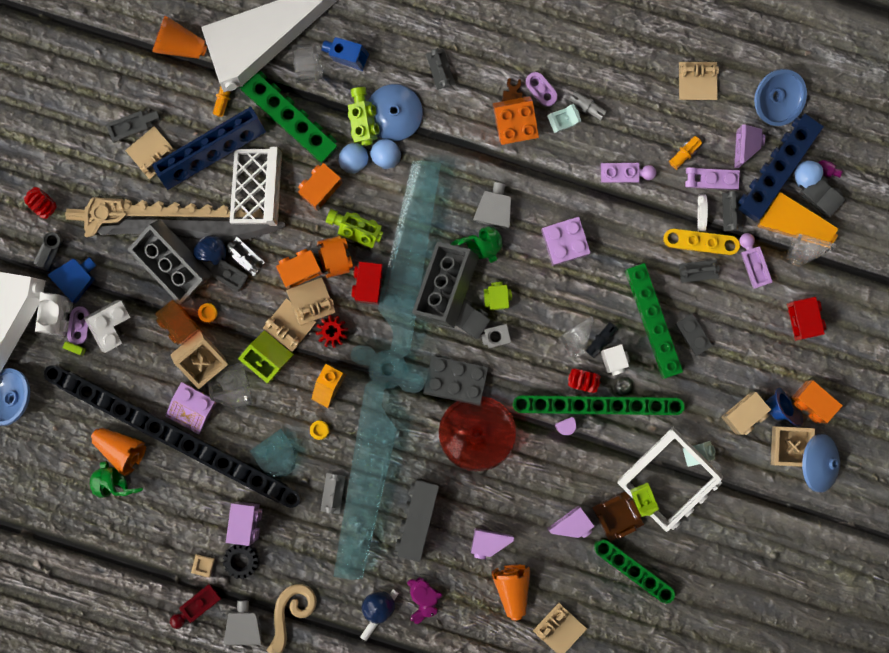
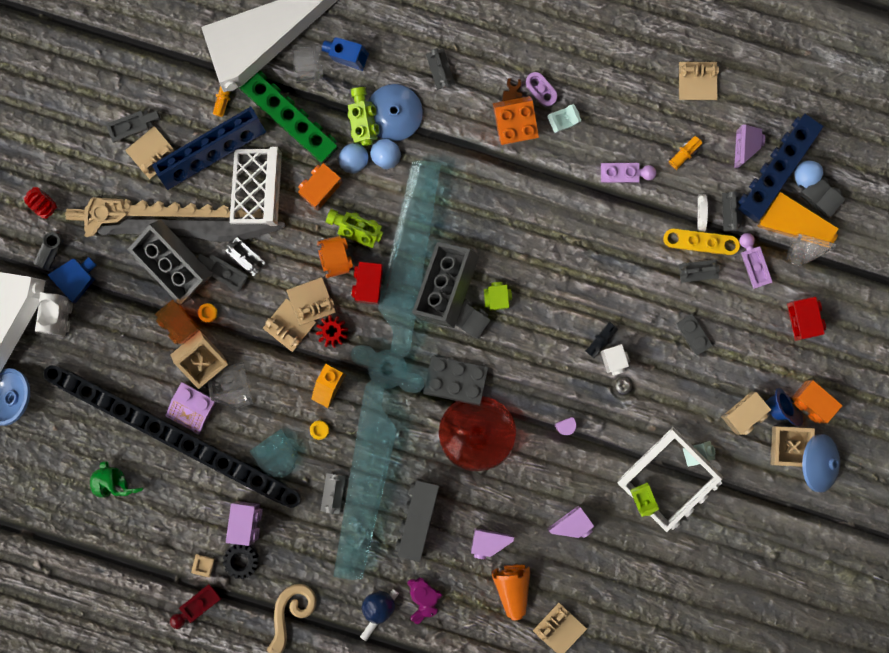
(74, 348): lime tile -> none
(77, 325): lavender plate -> none
(102, 324): white brick -> none
(119, 449): orange cone -> none
(178, 41): orange cone -> none
(210, 249): dark blue hair -> none
(243, 626): light grey torso -> none
(265, 357): lime slope -> none
(299, 269): orange brick -> none
(485, 245): green hair -> none
(494, 208): light grey torso -> none
(505, 338): light grey brick -> none
(565, 241): lavender brick -> none
(577, 338): clear slope -> none
(584, 380): red gear -> none
(587, 105): light grey pin -> none
(607, 405): green beam -> none
(618, 516): reddish brown panel -> none
(643, 573): green beam -> none
(653, 321): green brick -> none
(713, 179): lavender plate -> none
(788, 100): medium blue dish -> none
(829, 169): magenta cylinder -> none

